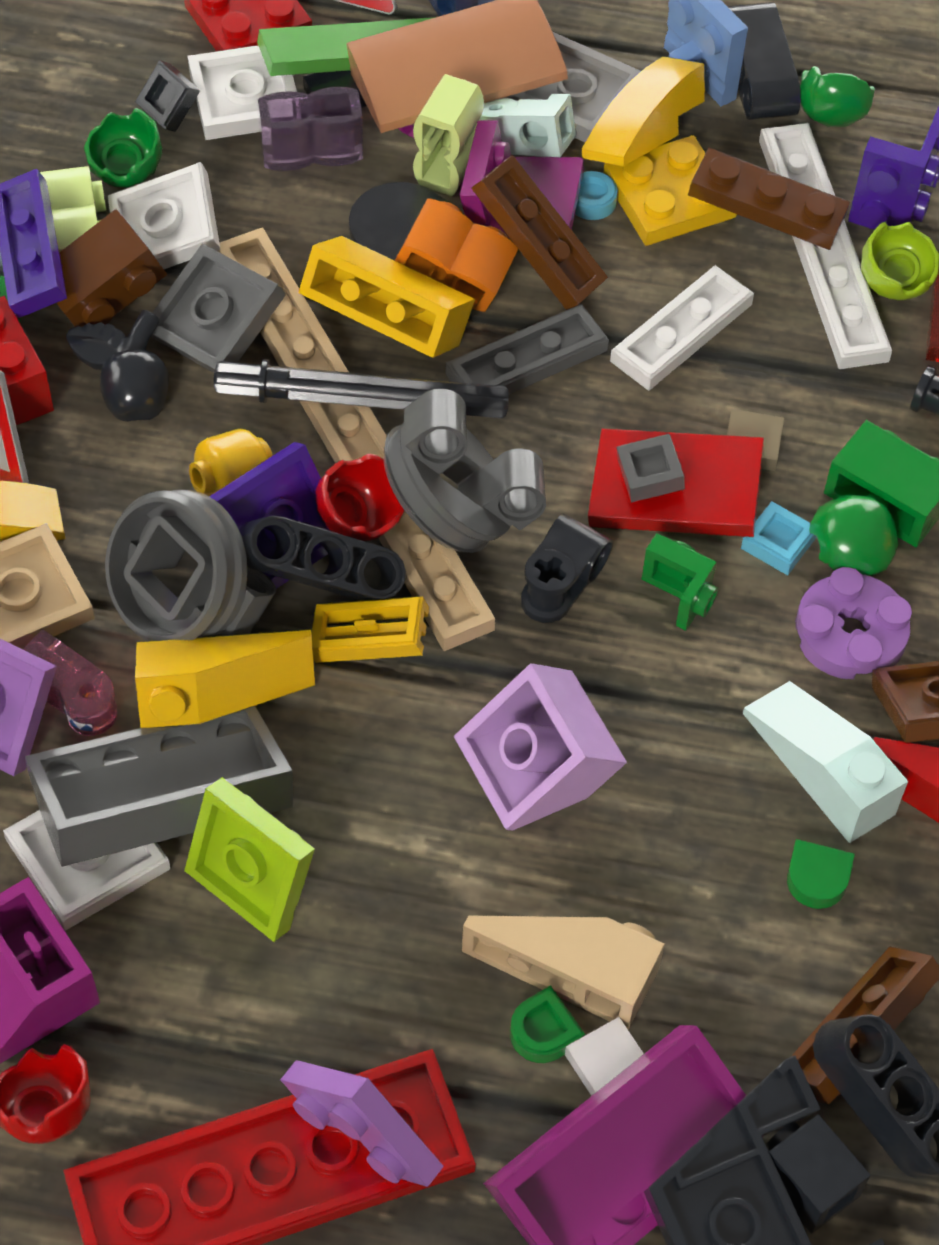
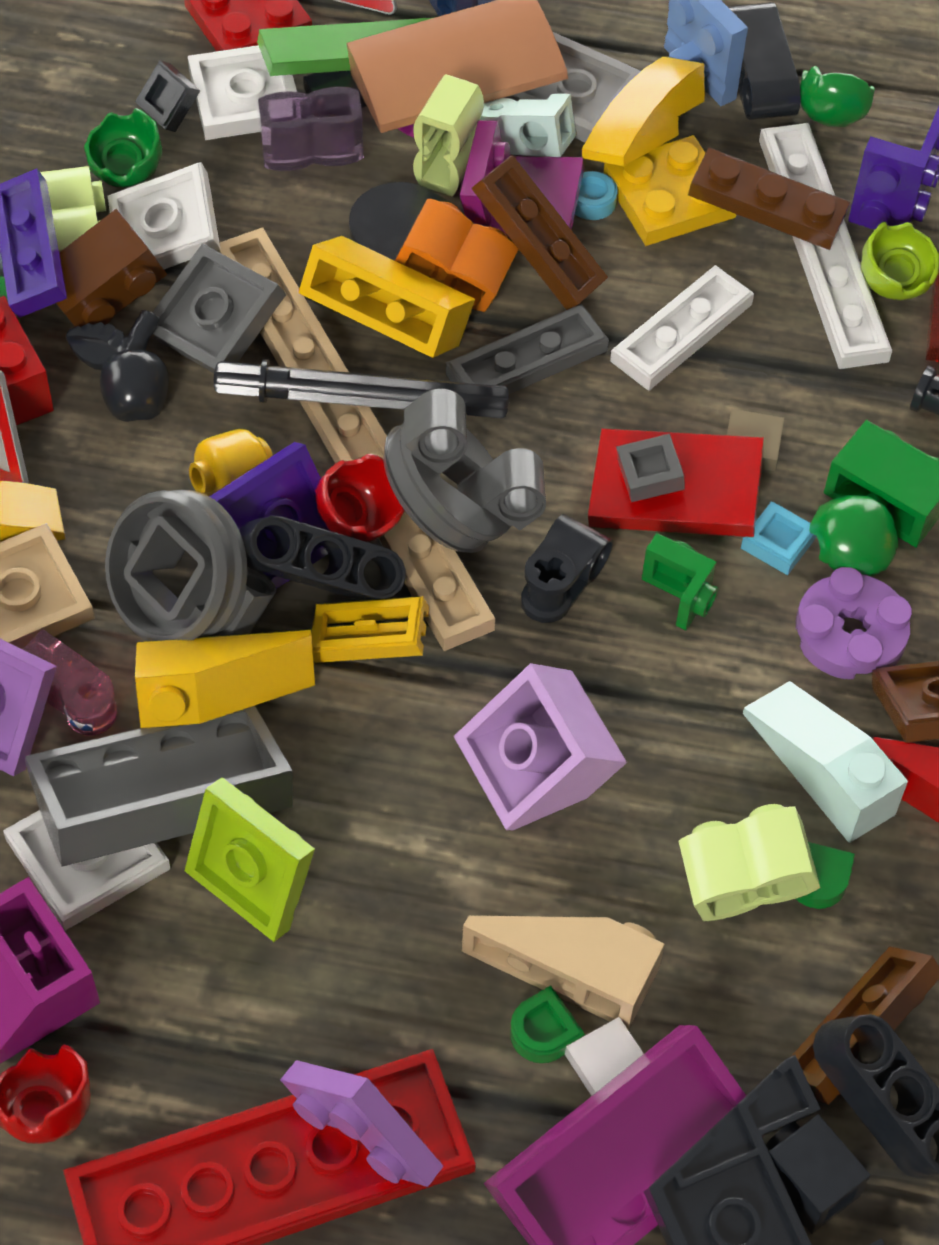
(748, 862): none -> yellowish green brick

